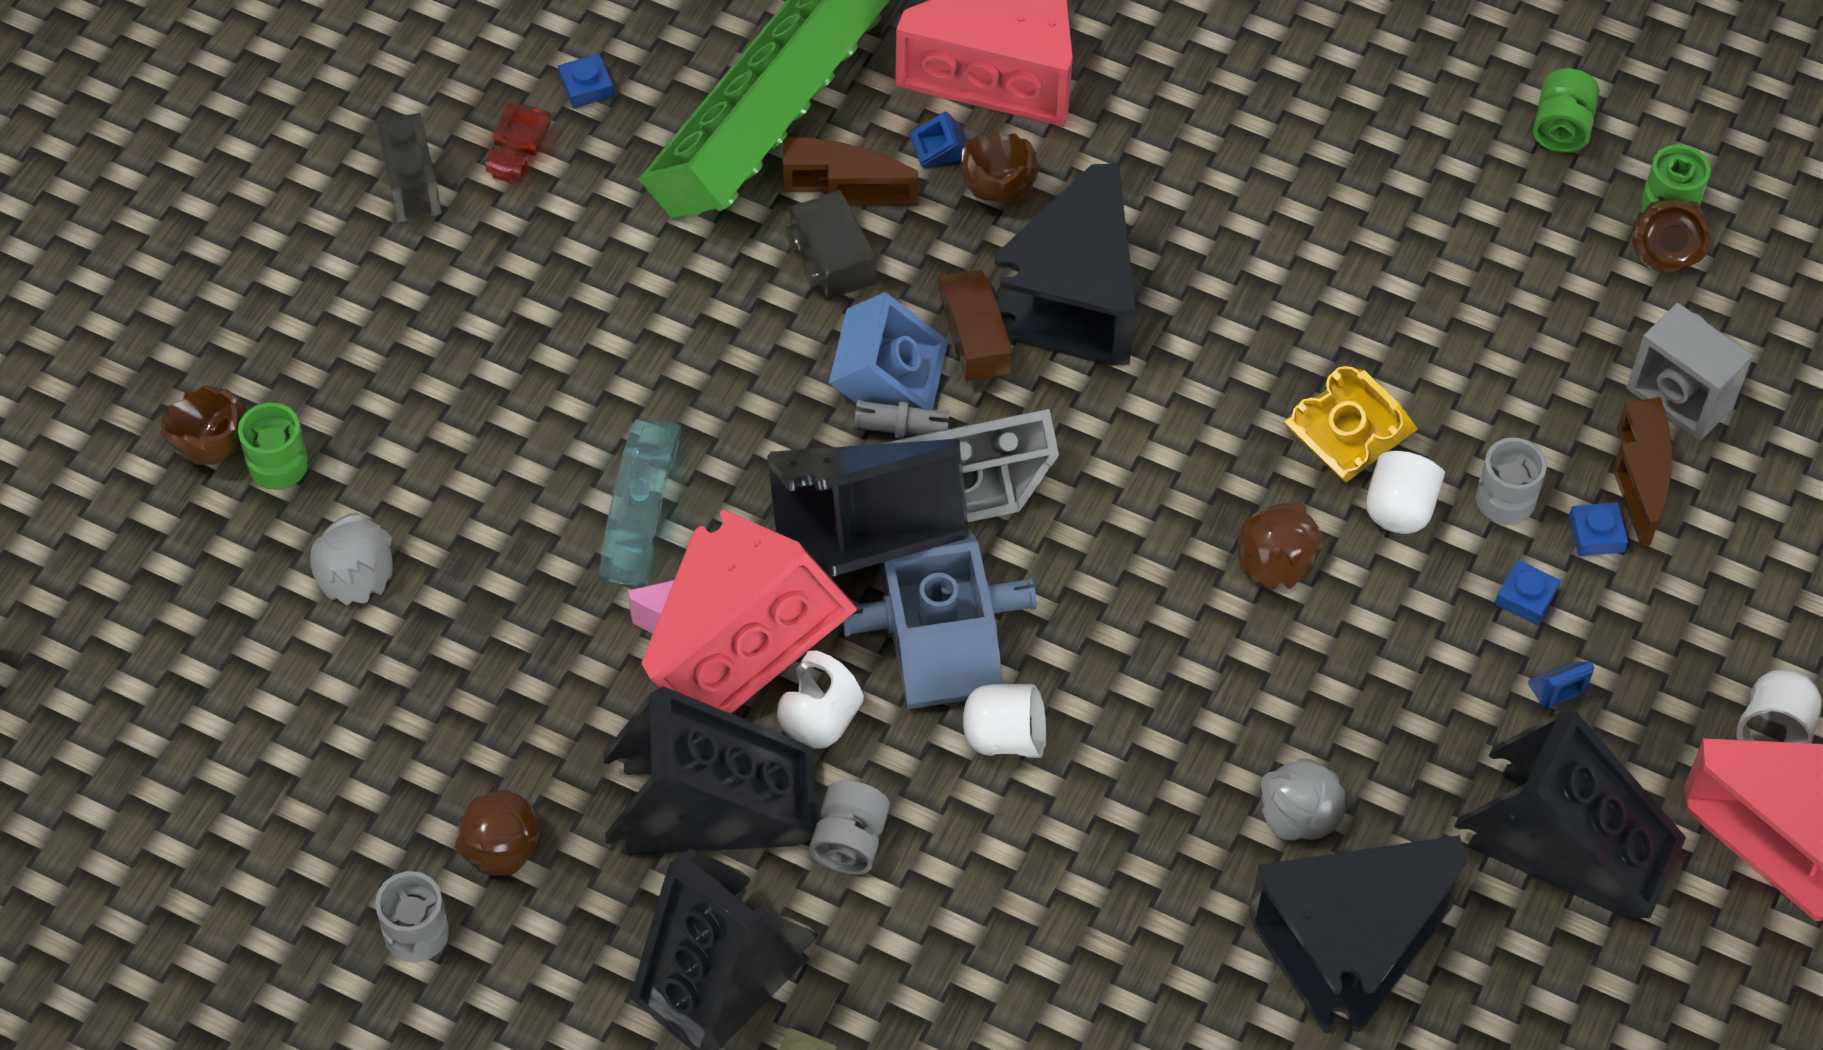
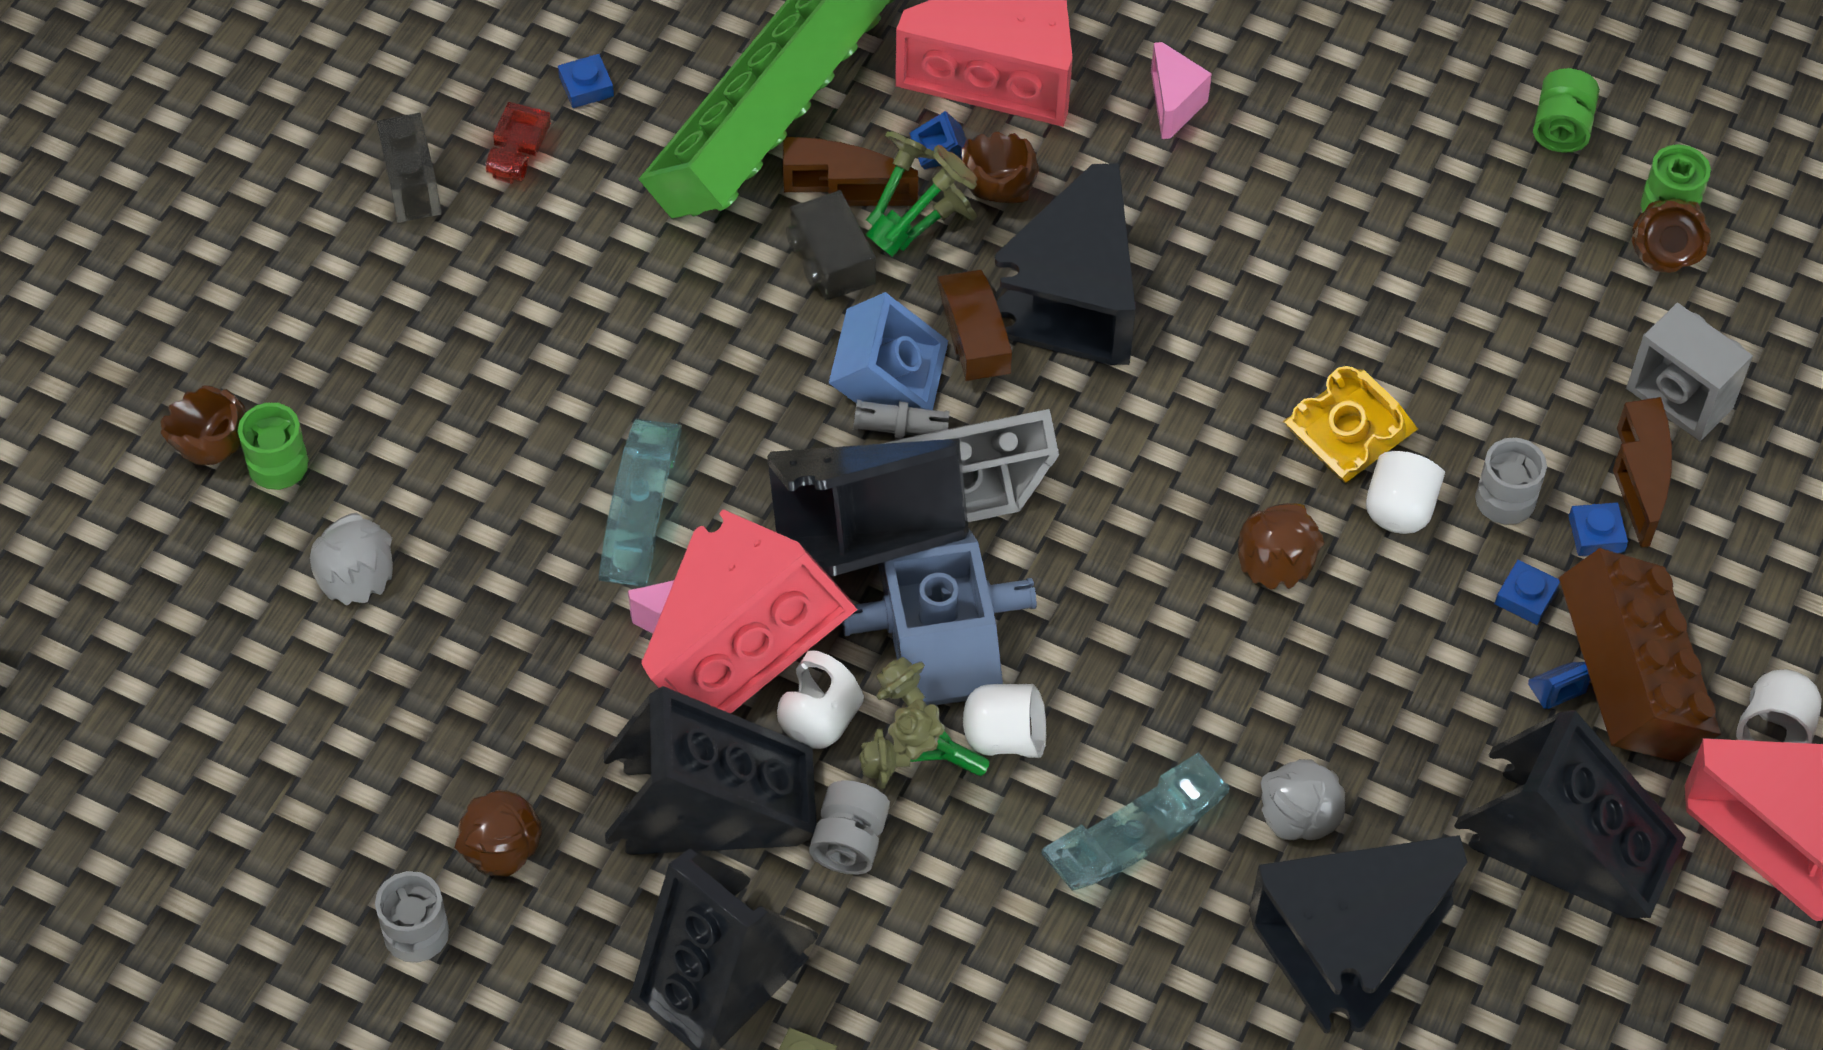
(895, 232): none -> plant
(914, 732): none -> olive plant
(1138, 828): none -> clear light blue slope
(1179, 88): none -> bright pink slope
(1639, 655): none -> reddish brown brick

